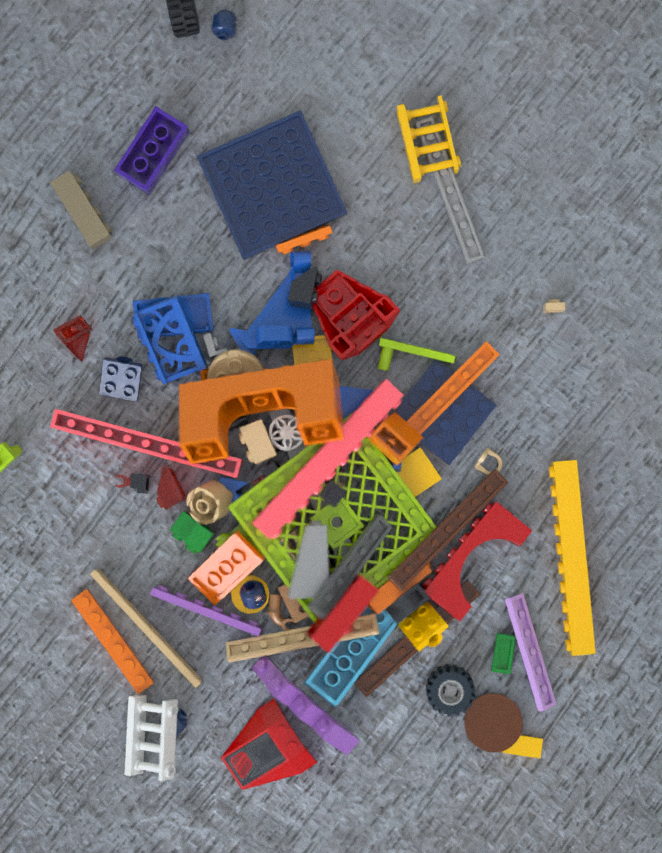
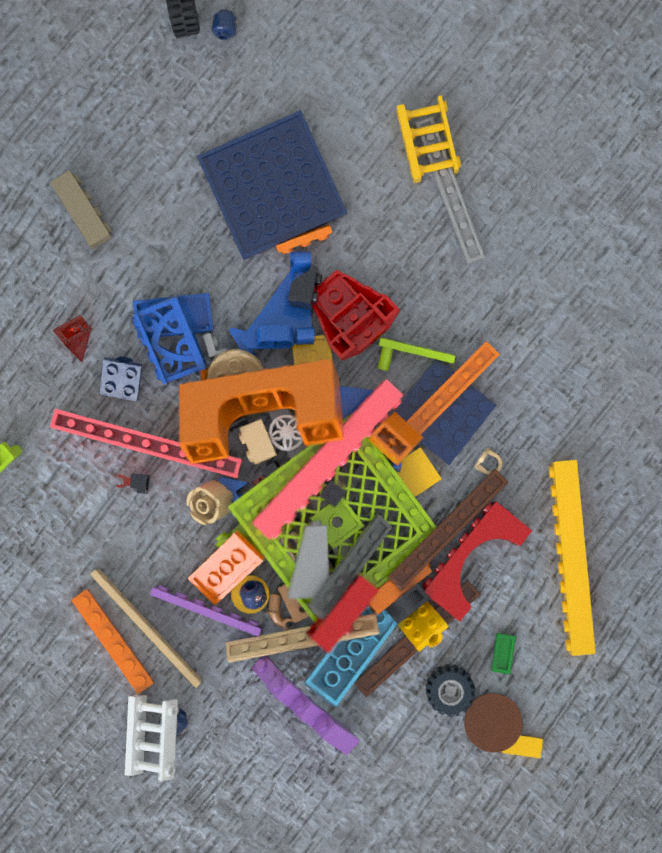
(152, 150): dark purple brick -> none
(169, 489): clear red slope -> none
(192, 532): green brick -> none
(267, 749): red wedge -> none
(530, 652): lavender plate -> none
(554, 306): tan plate -> none

